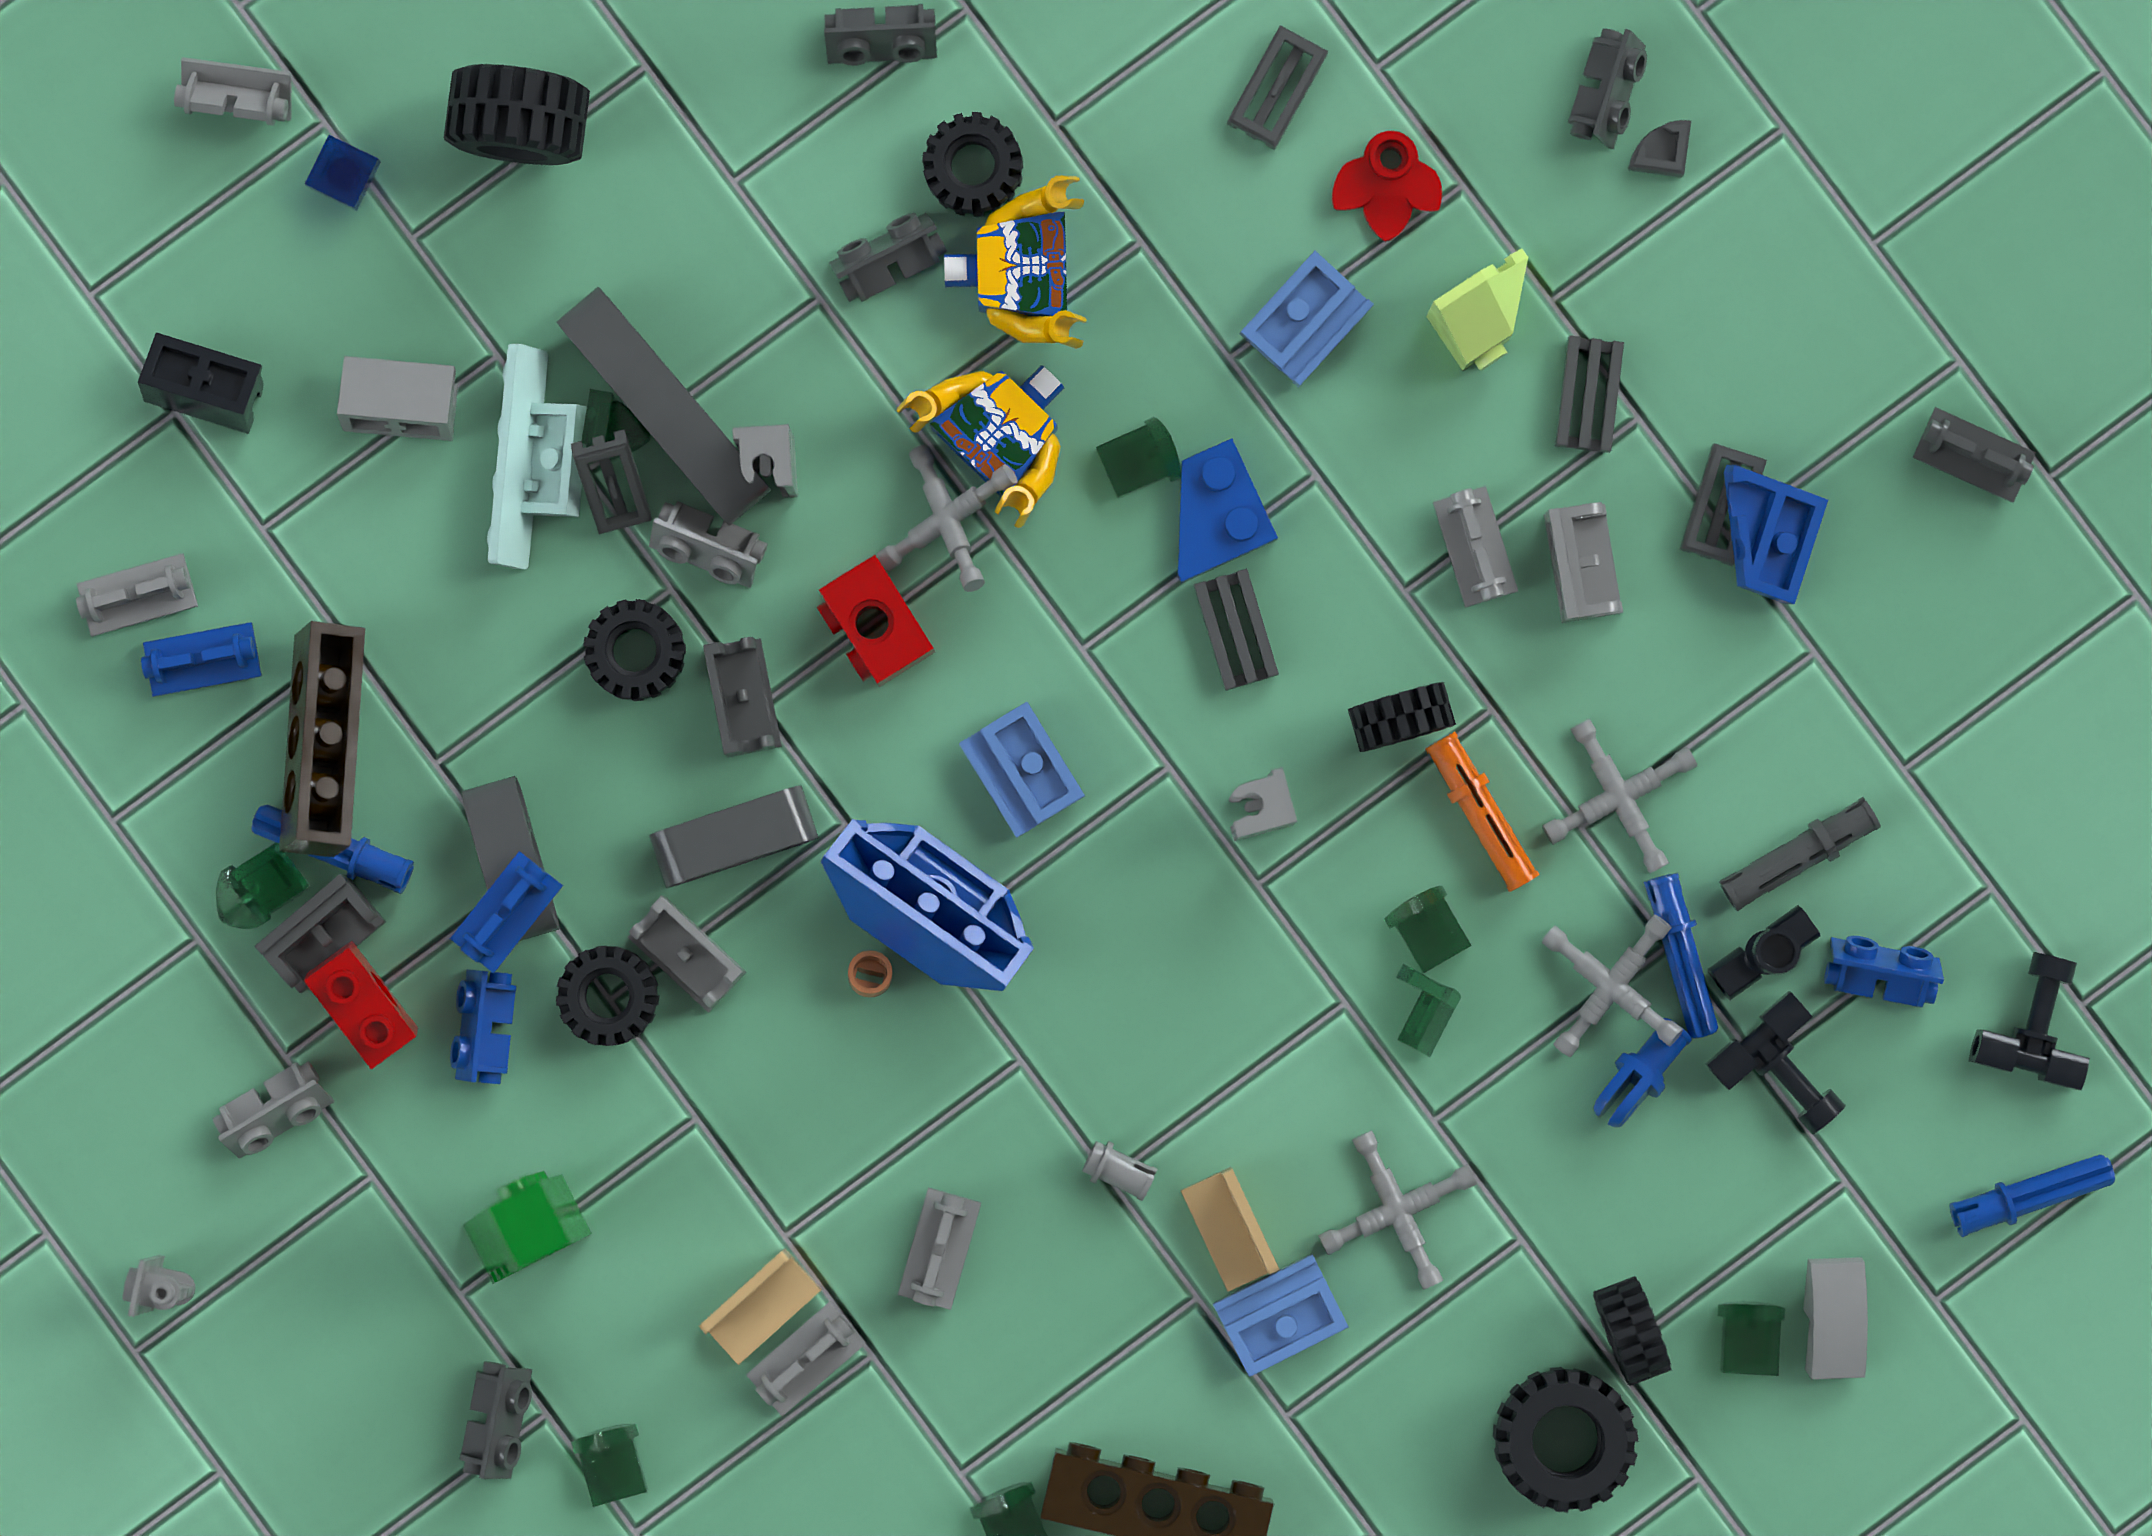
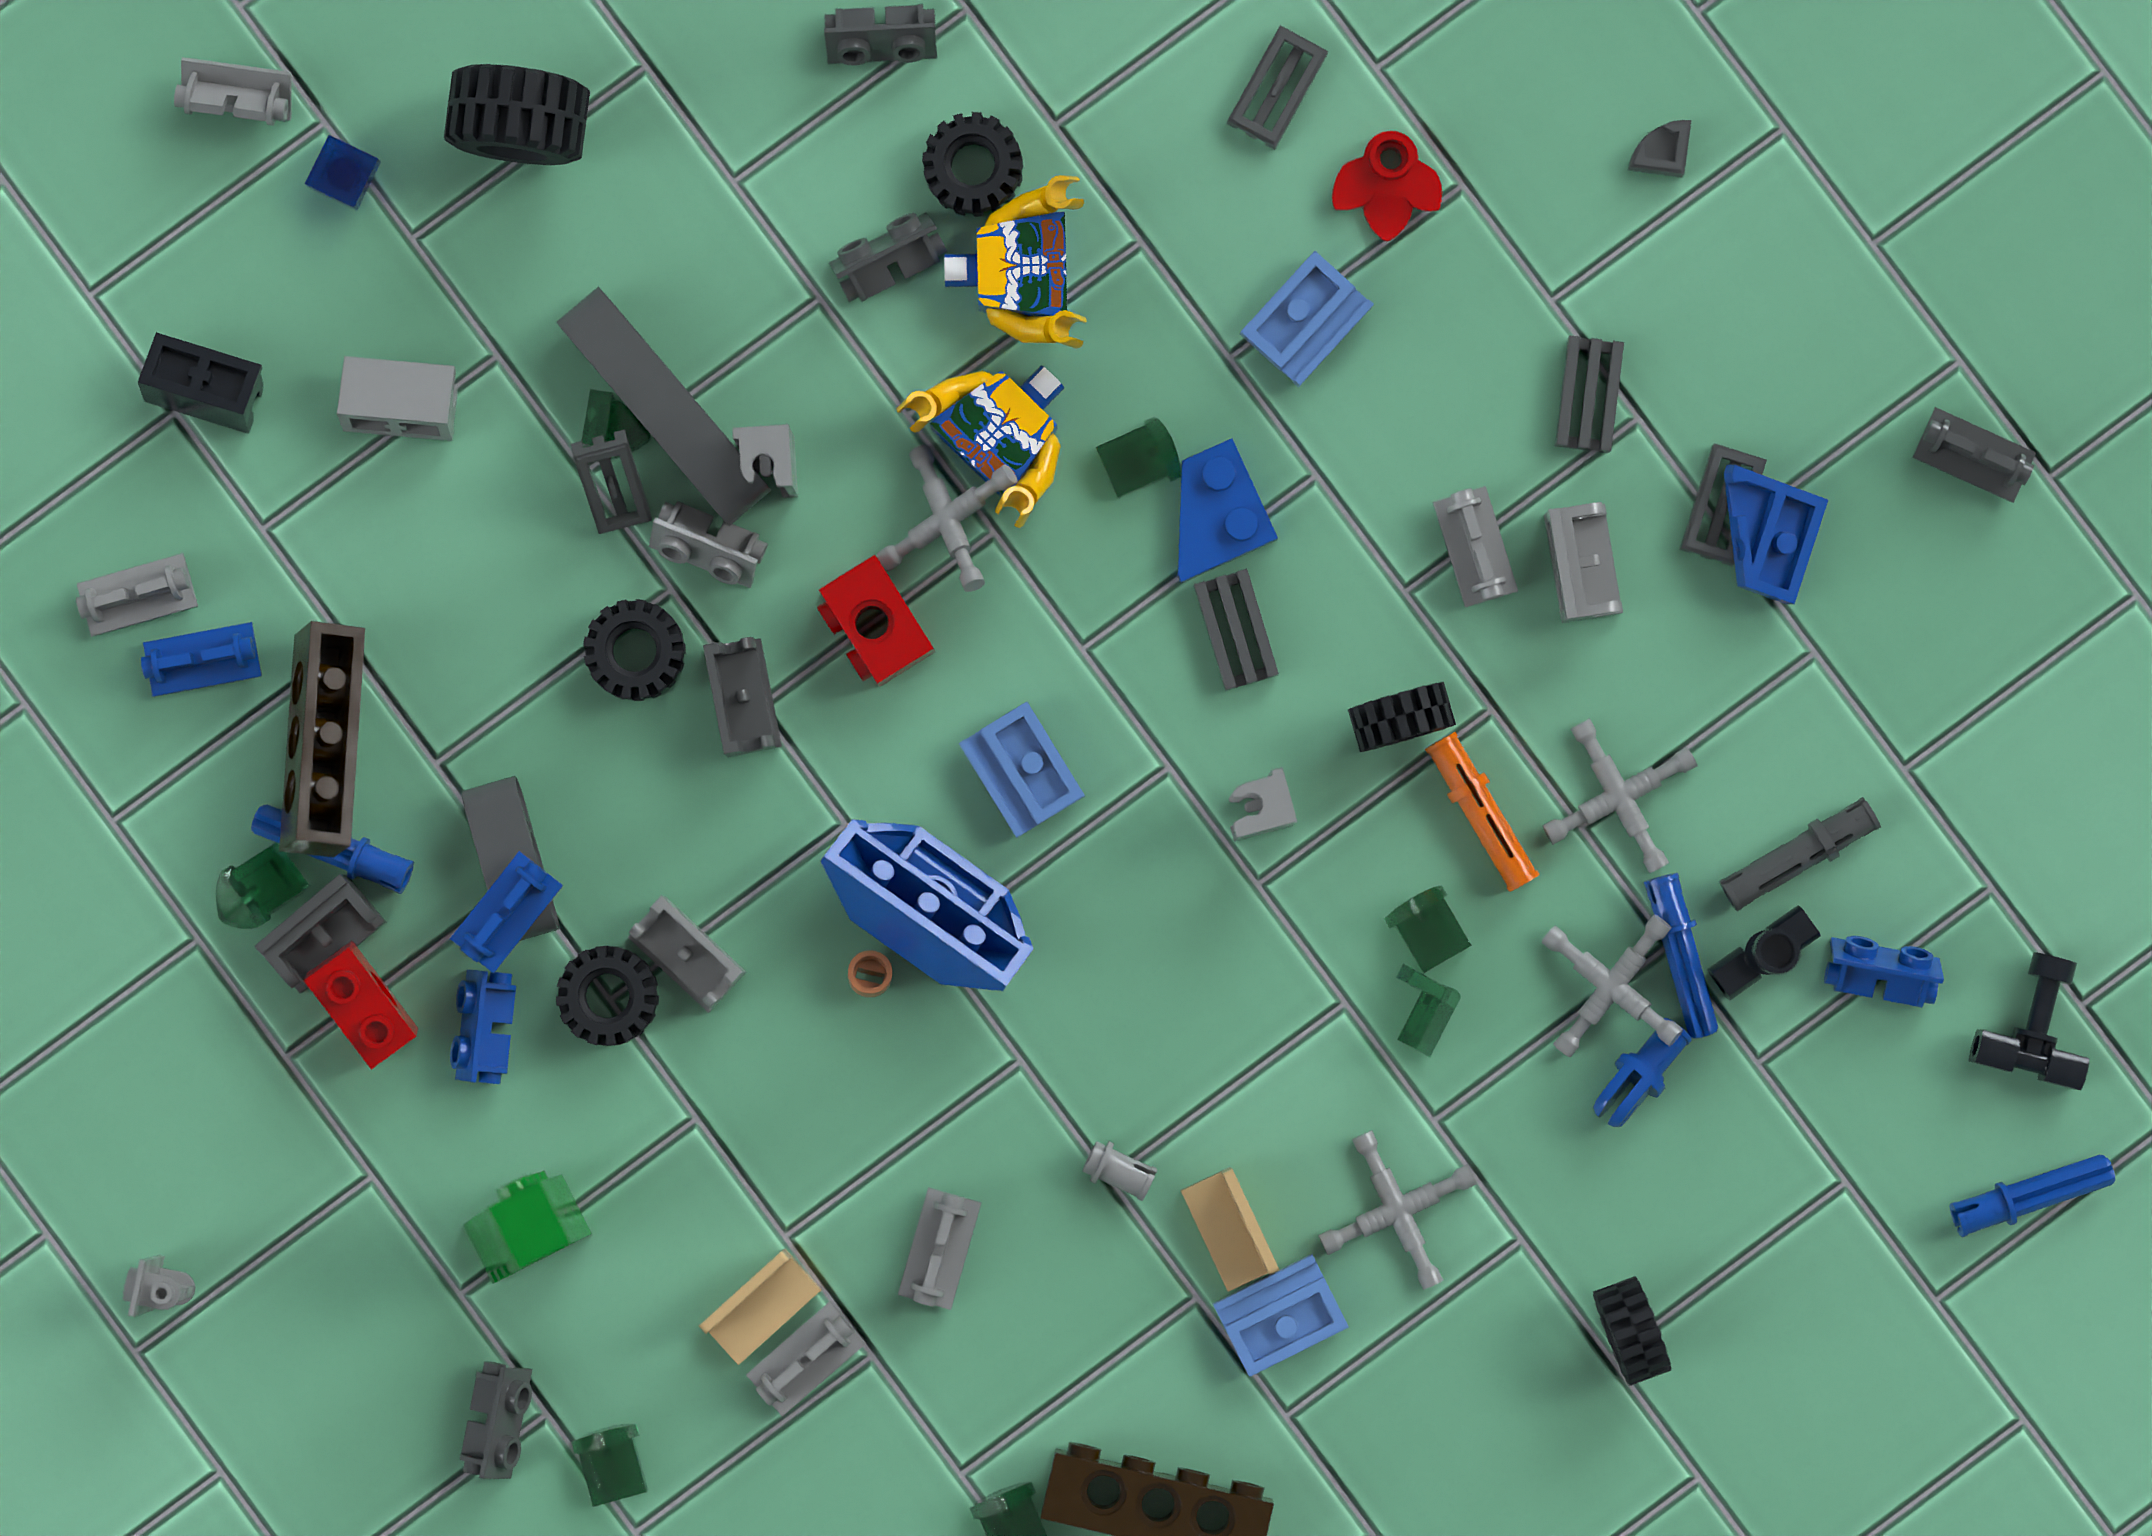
(295, 1100): light grey hinge -> none
(533, 458): light aqua bracket -> none
(733, 836): dark grey beam -> none
(1481, 313): yellowish green slope -> none
(1599, 1474): black tyre -> none
(1606, 111): dark grey hinge -> none
(1751, 1337): clear green tile -> none
(1767, 1050): black bar -> none
(1838, 1318): light grey slope -> none

